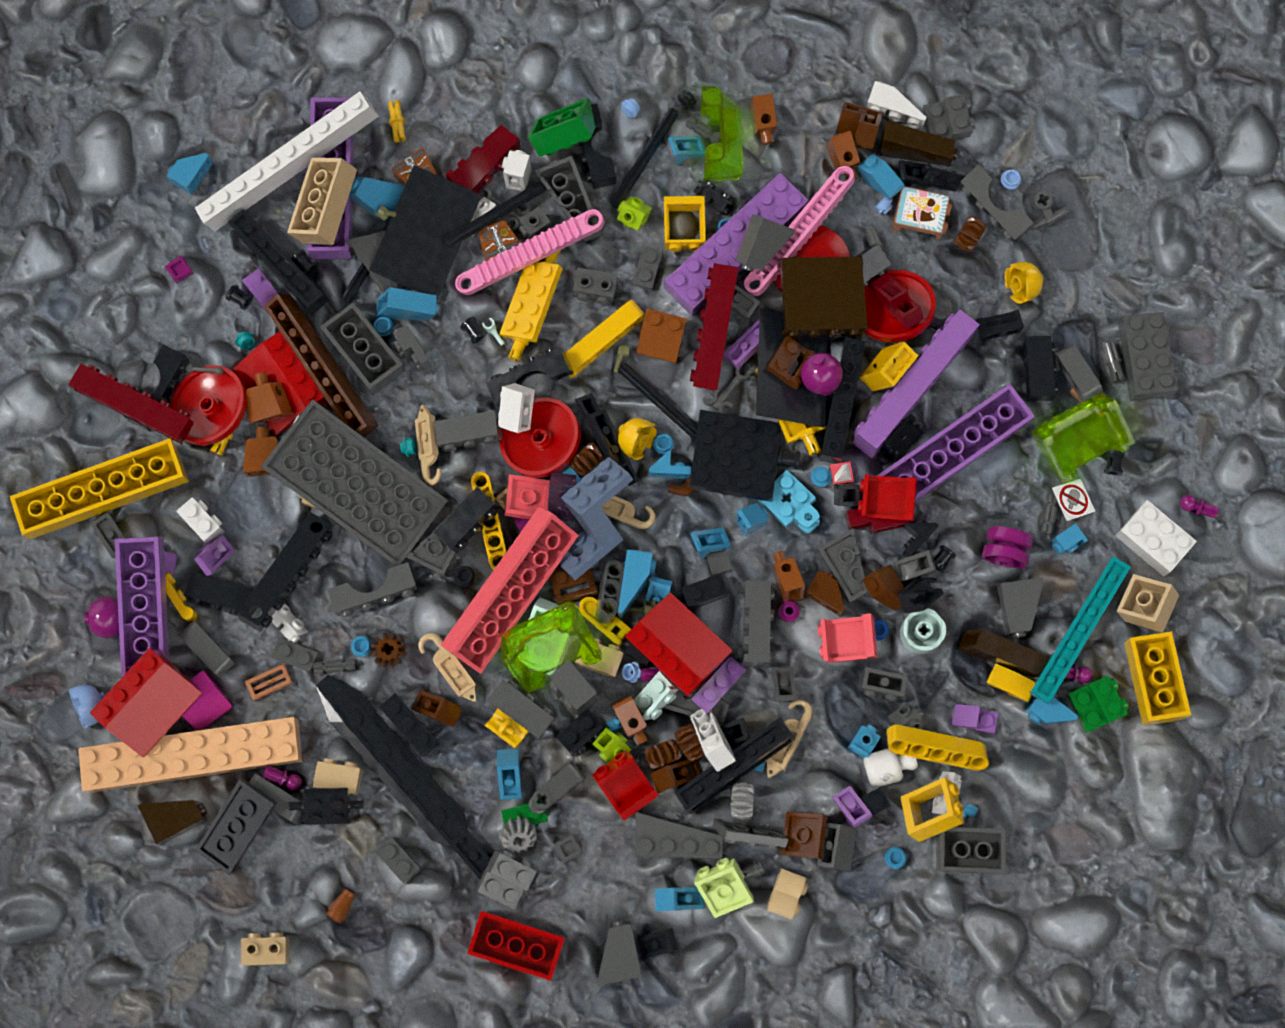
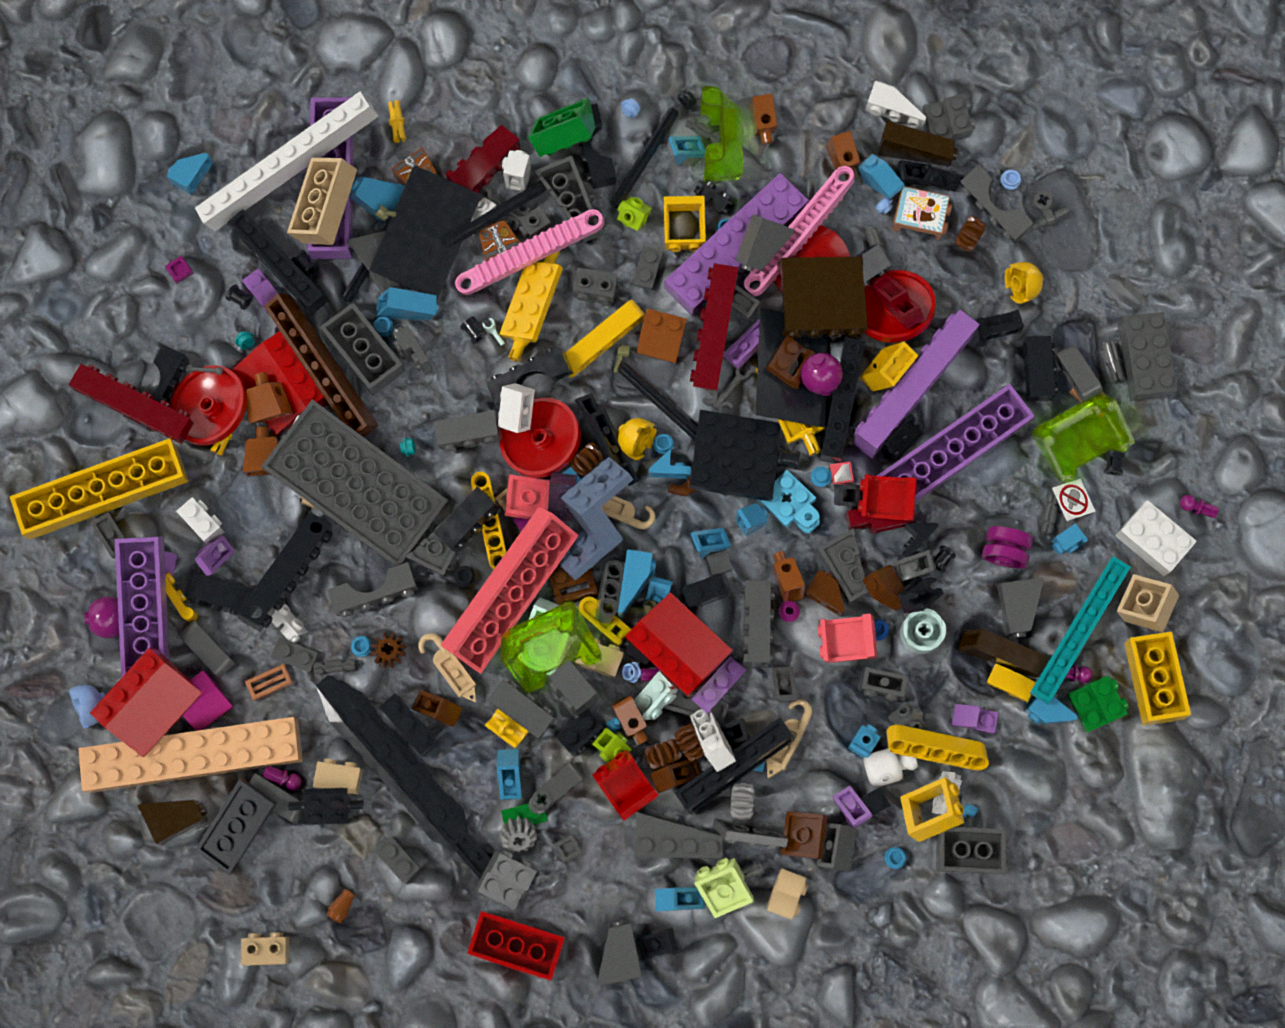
(427, 444): tan plate -> none
(862, 123): reddish brown brick -> none

